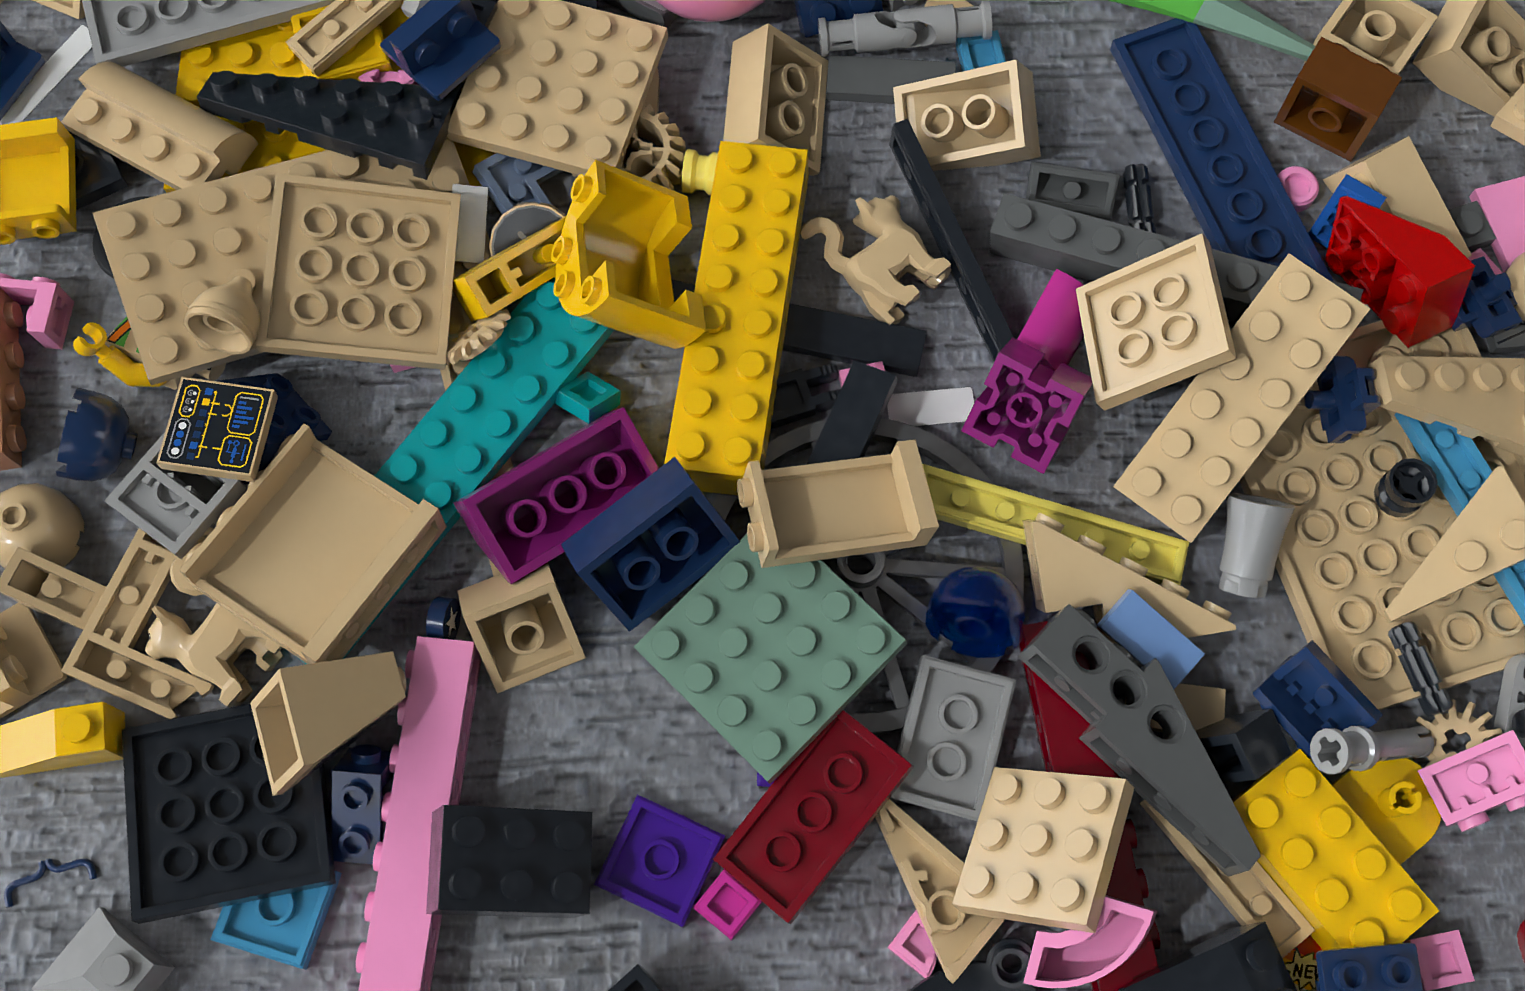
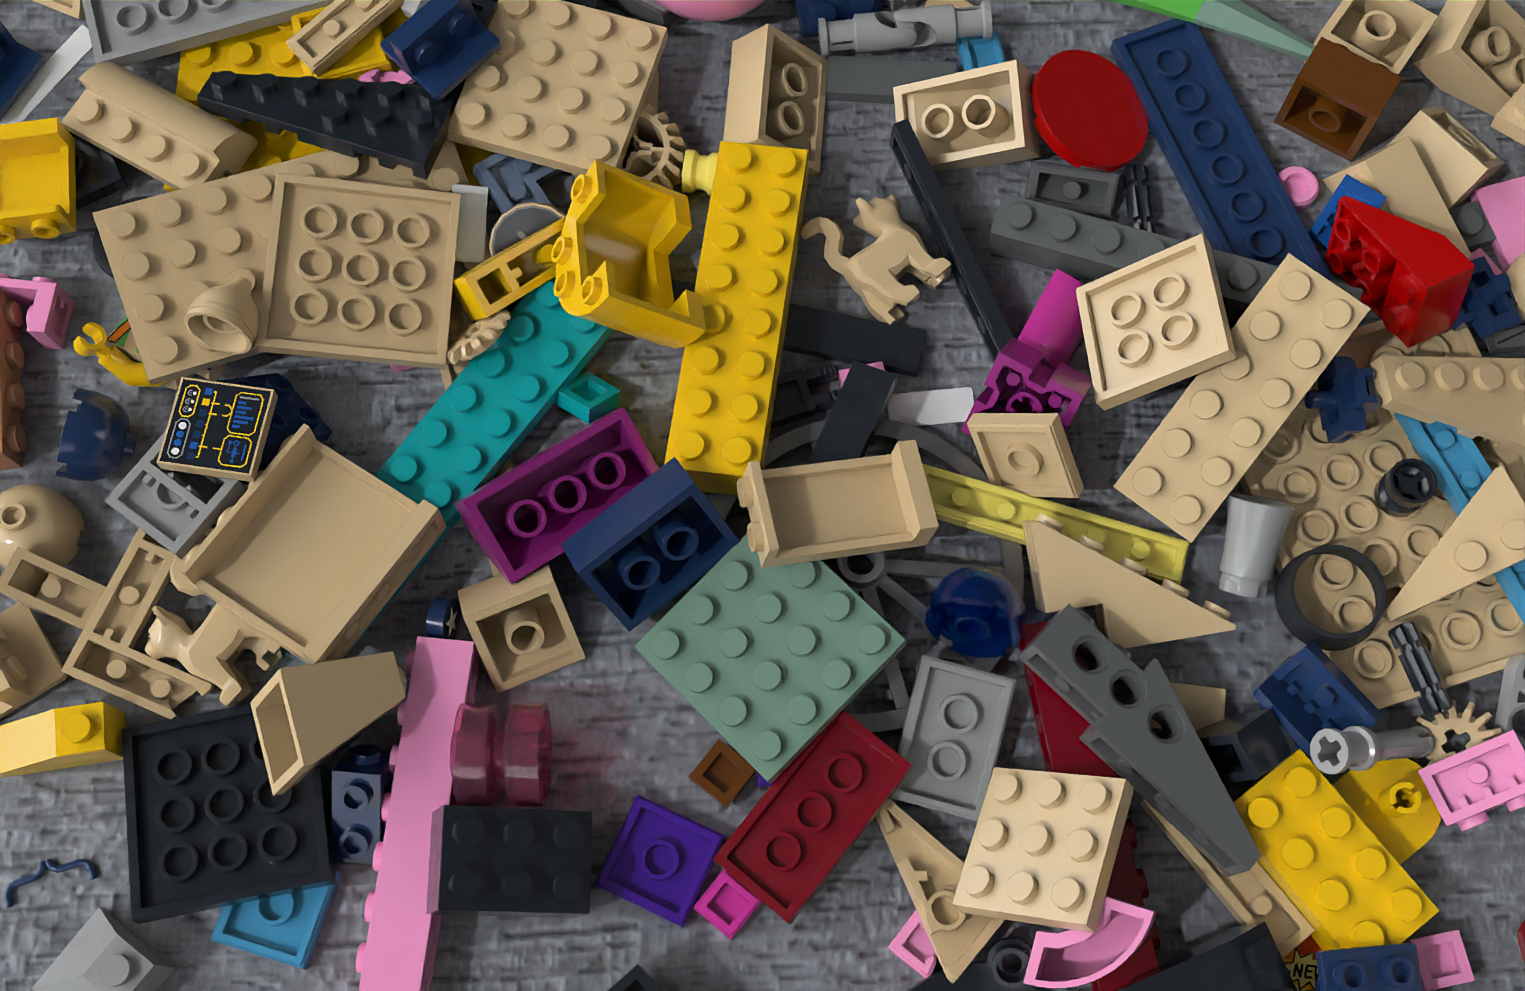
(487, 754): none -> clear pink wheel
(722, 774): none -> reddish brown plate
(1026, 453): none -> tan tile
(1088, 111): none -> red tile
(1150, 636): medium blue tile -> none
(1300, 626): none -> black tyre
(1450, 153): none -> tan slope

